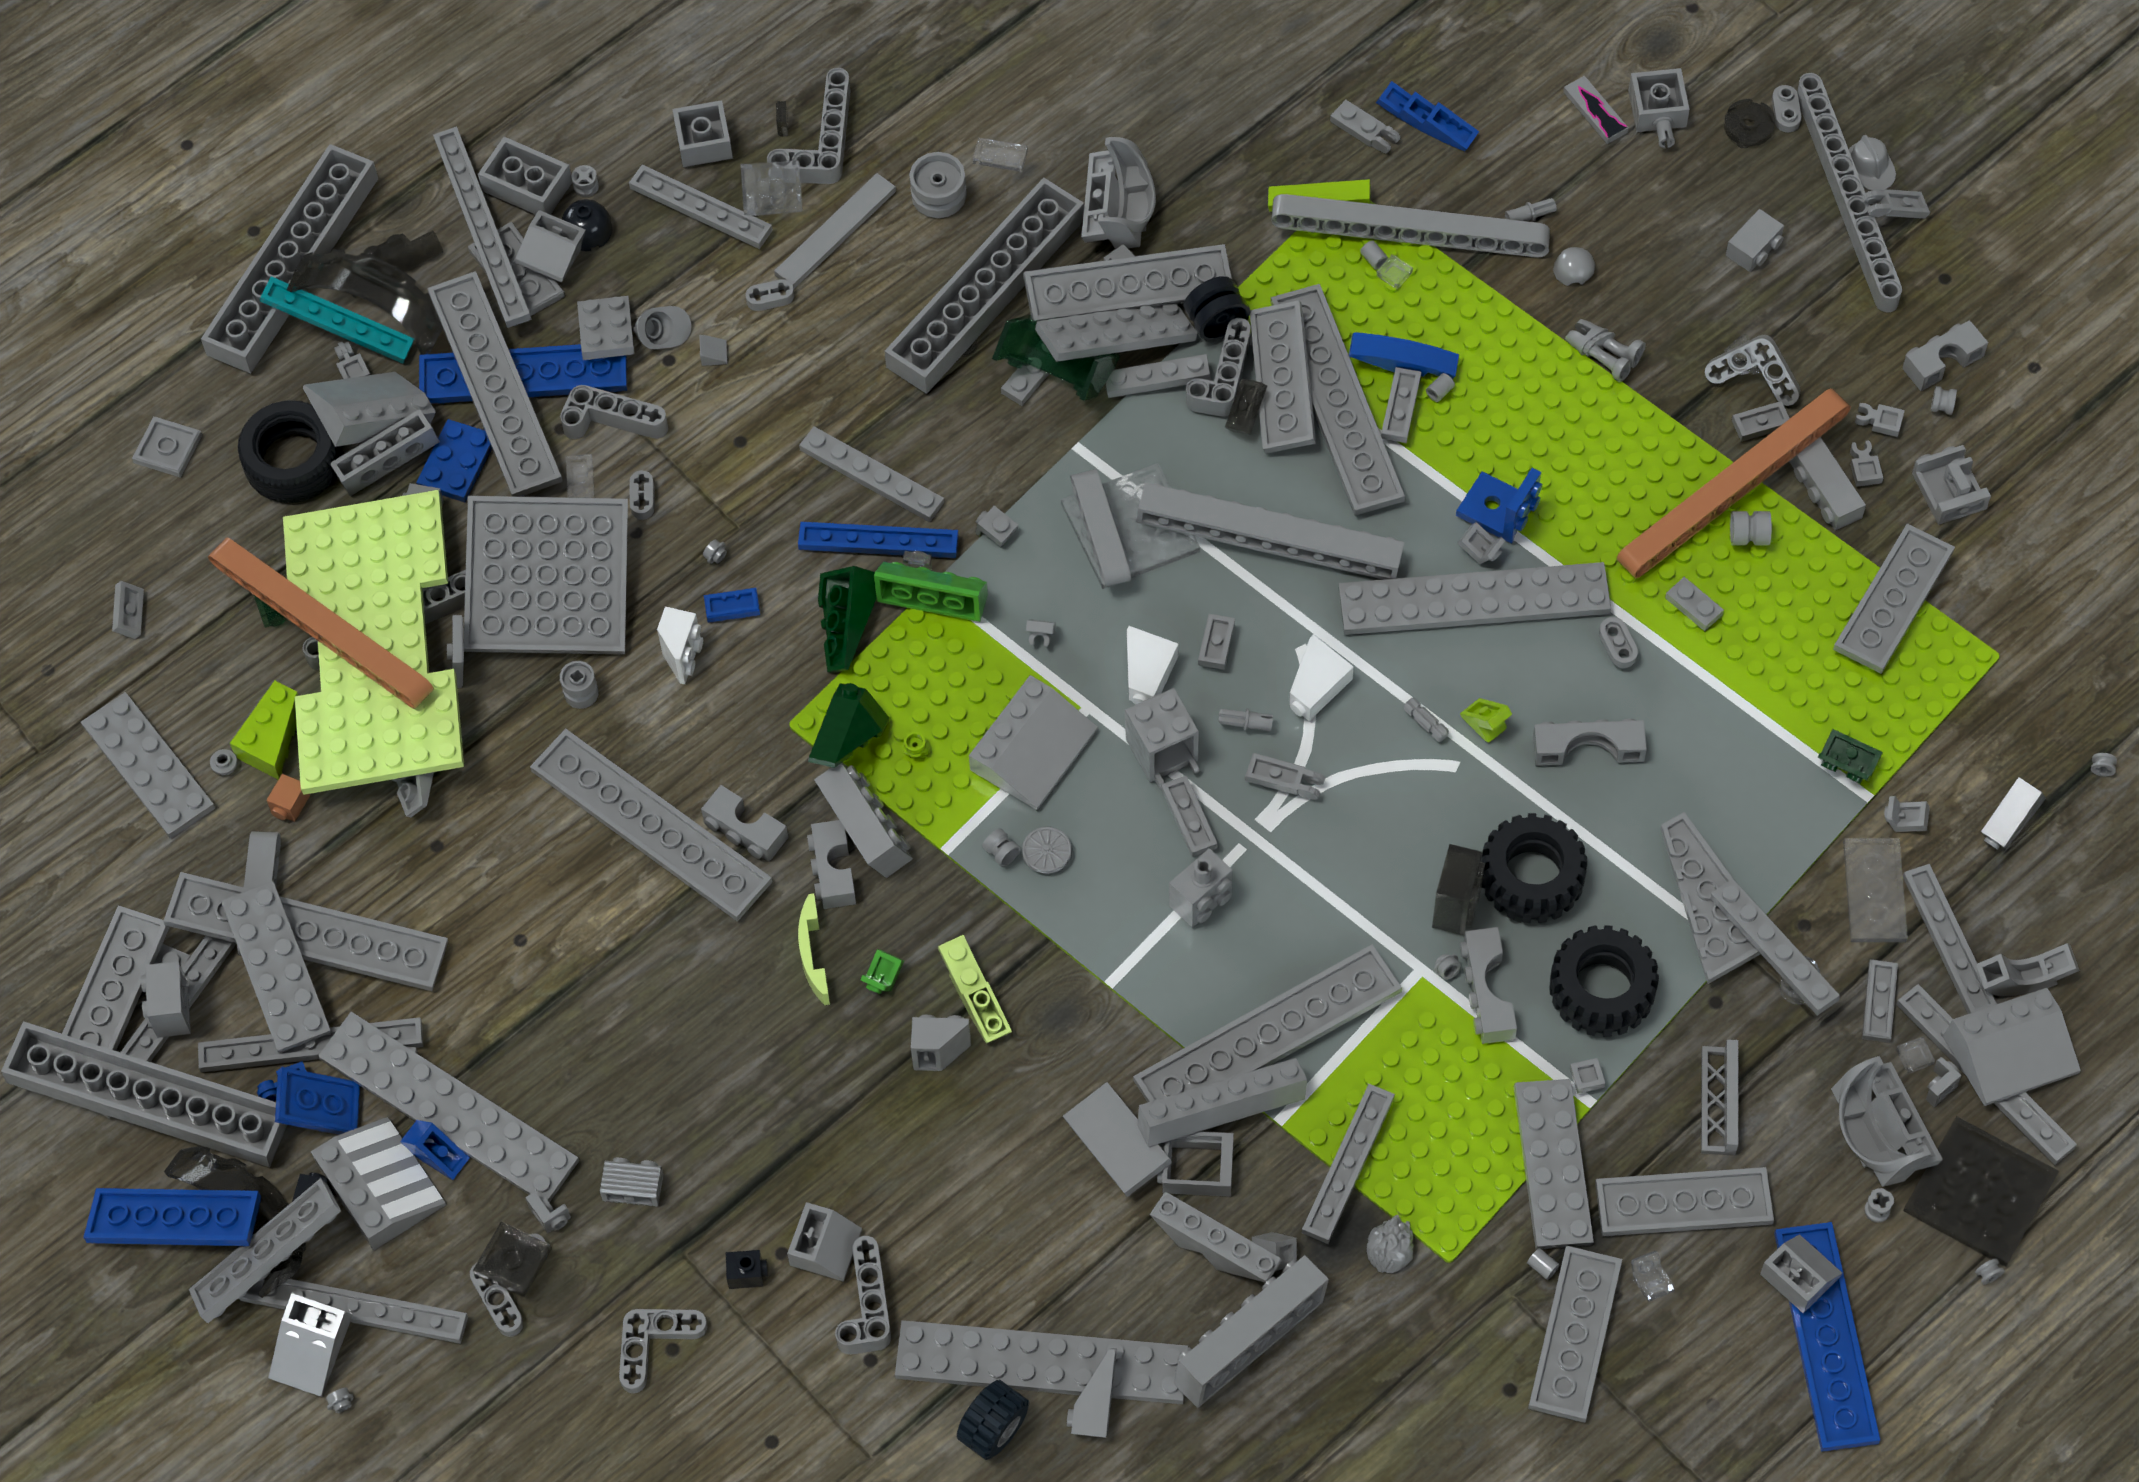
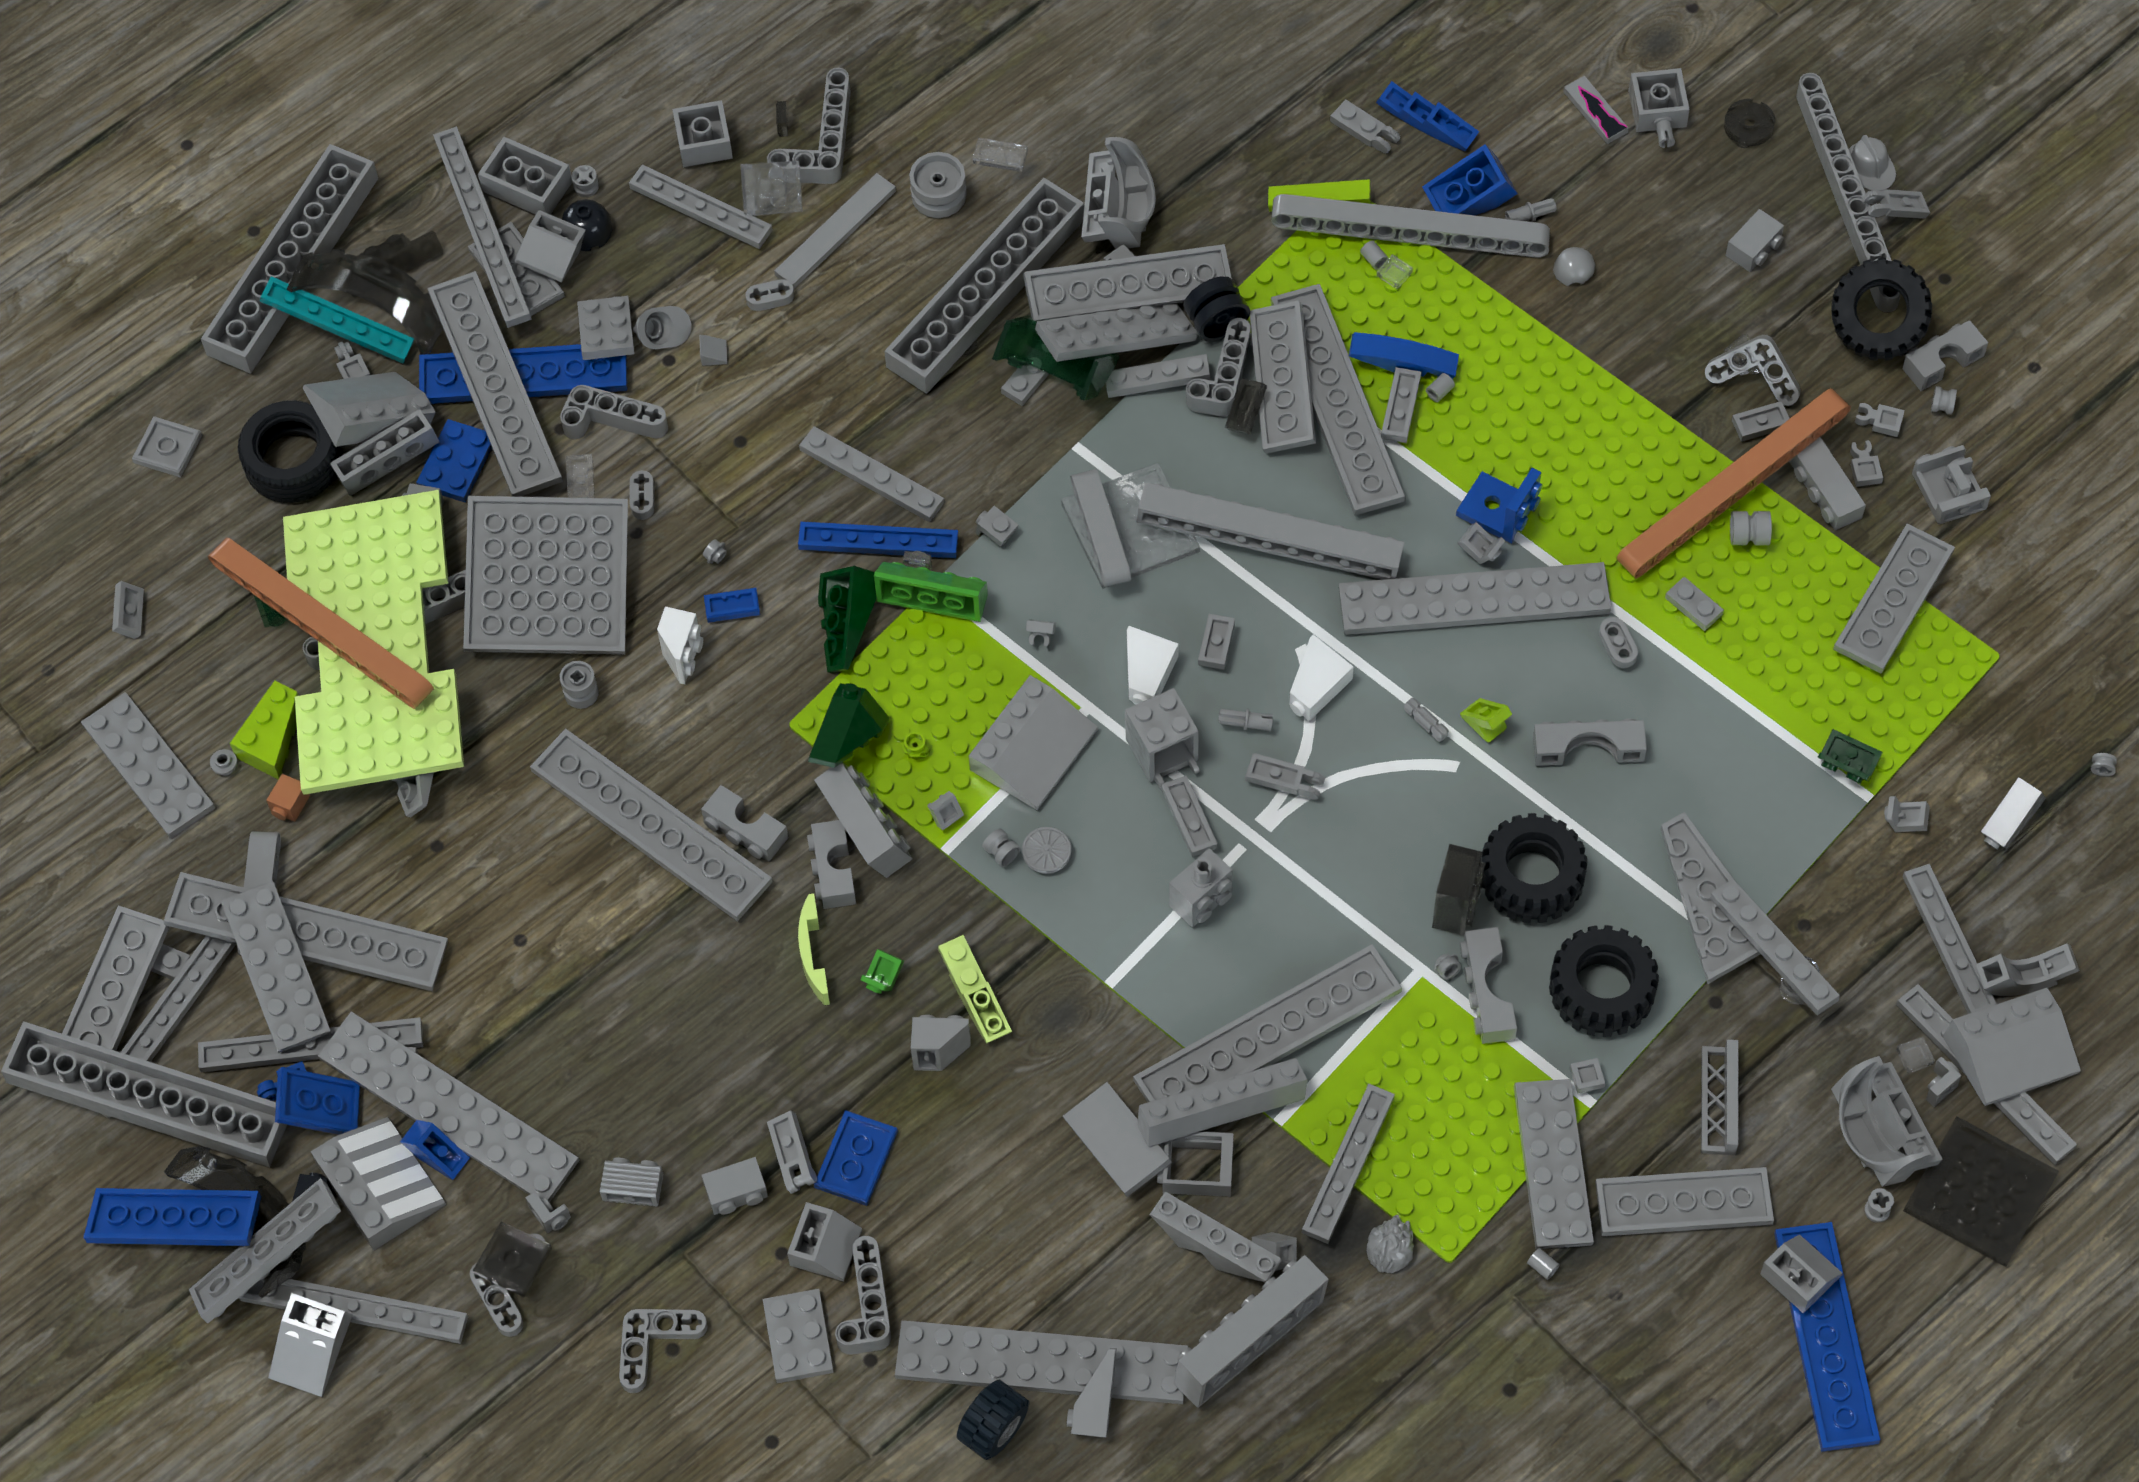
(167, 999): light grey brick -> none
(339, 1400): light grey plate -> none
(456, 650): light grey plate -> none
(734, 1186): none -> light grey brick
(745, 1269): black brick -> none
(791, 1151): none -> light grey plate
(798, 1336): none -> light grey plate
(856, 1158): none -> blue tile
(945, 810): none -> light grey tile
(1471, 185): none -> blue slope
(1575, 1334): light grey plate -> none
(1592, 339): light grey piece -> none
(1651, 1276): clear bracket -> none
(1786, 106): light grey plate -> none
(1875, 274): none -> black tyre
(1875, 890): clear tile -> none
(1879, 1001): light grey tile -> none
(1990, 1271): light grey bush -> none

